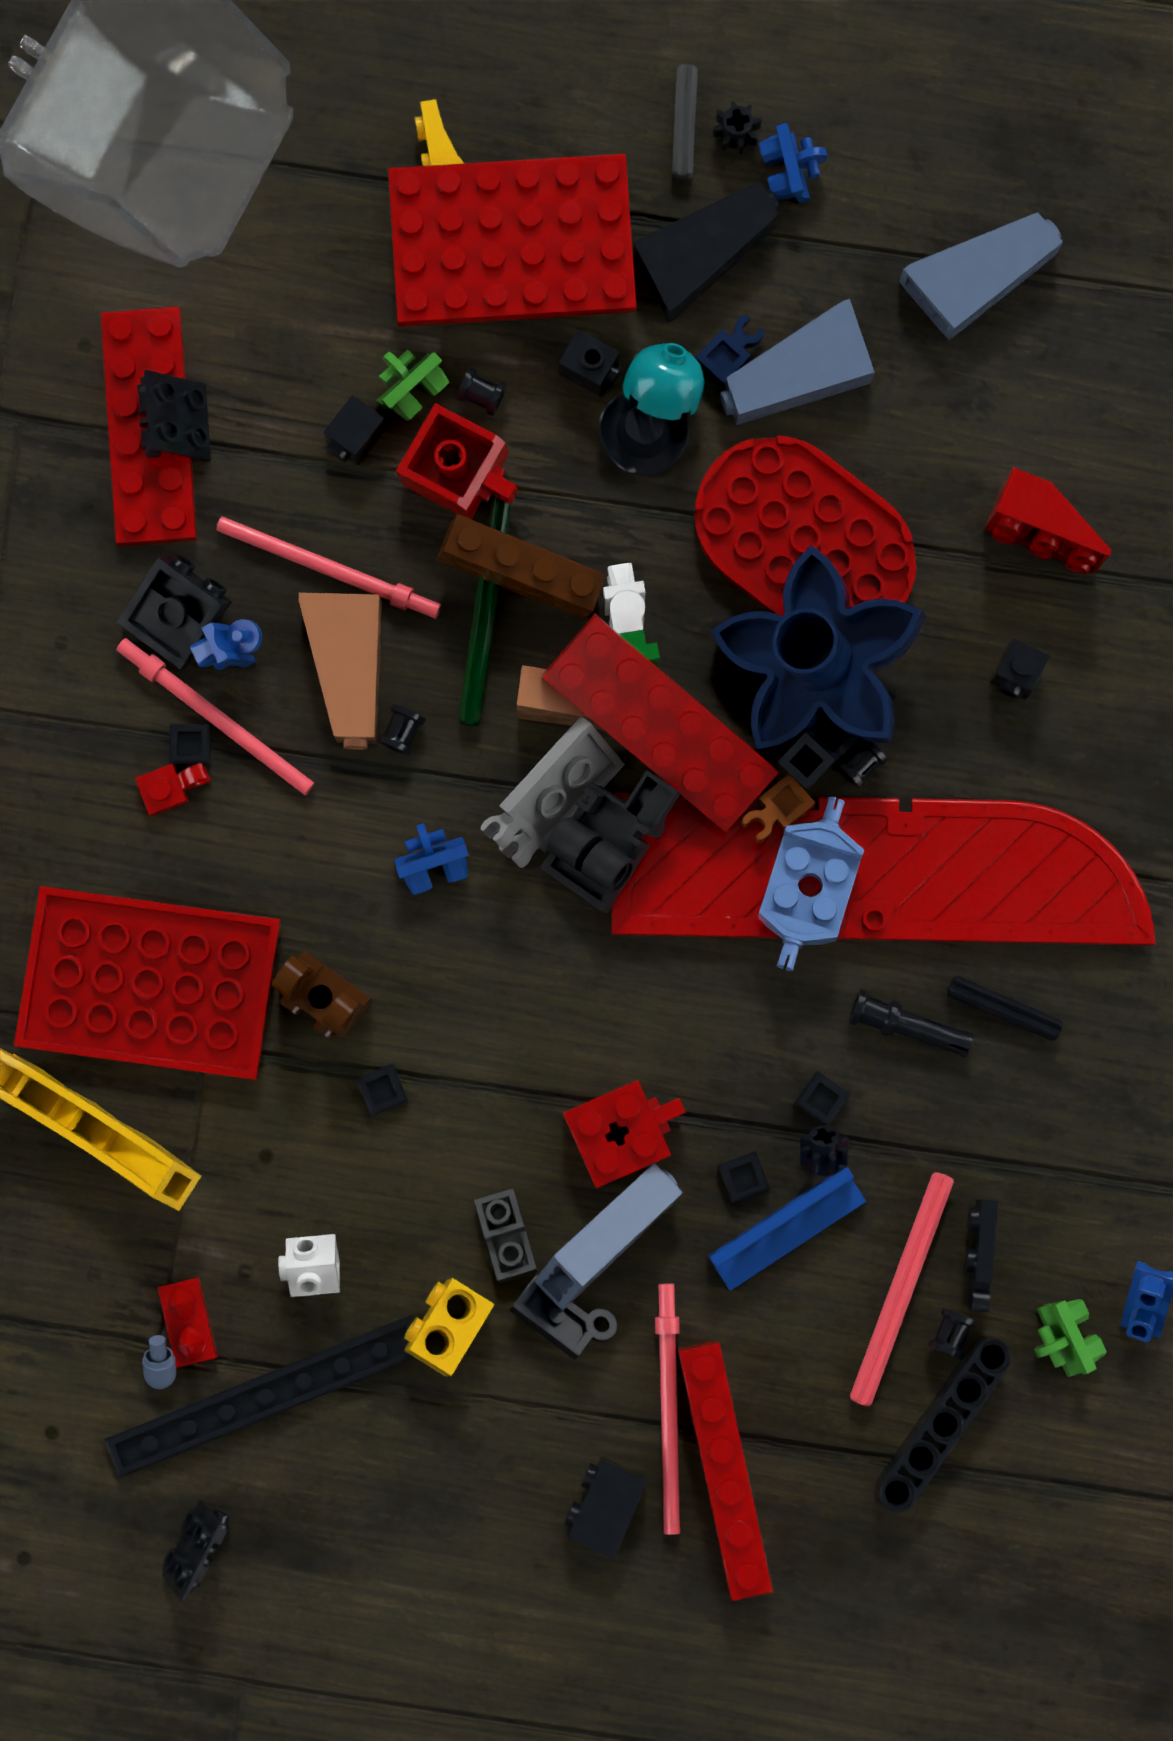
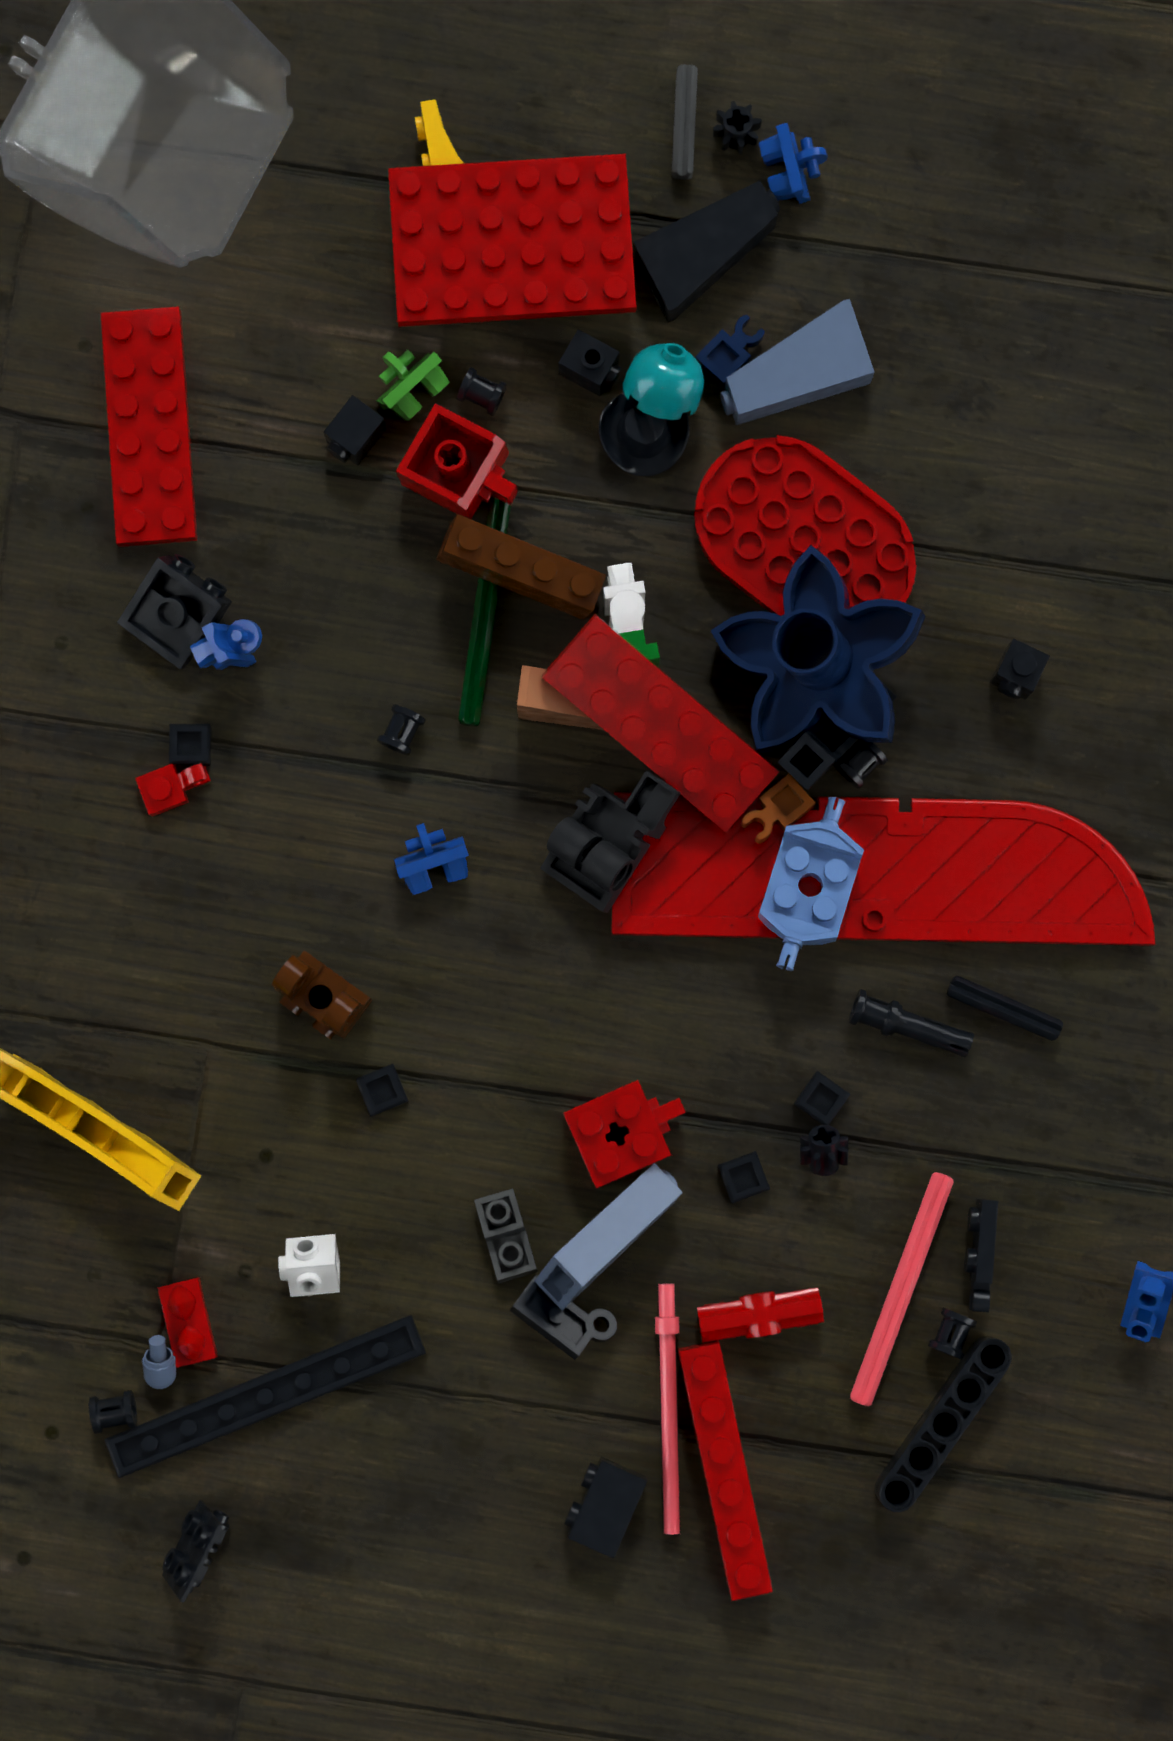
(113, 1411): none -> black bush
(148, 983): red plate -> none
(154, 670): coral bar -> none
(174, 415): black hinge -> none
(346, 653): nougat slope -> none
(399, 596): coral bar -> none
(456, 1332): yellow brick -> none
(551, 791): light grey tile -> none
(760, 1314): none -> red piece
(787, 1228): blue fence -> none
(976, 274): sand blue slope -> none
(1044, 521): red slope -> none
(1063, 1339): bright green hips -> none

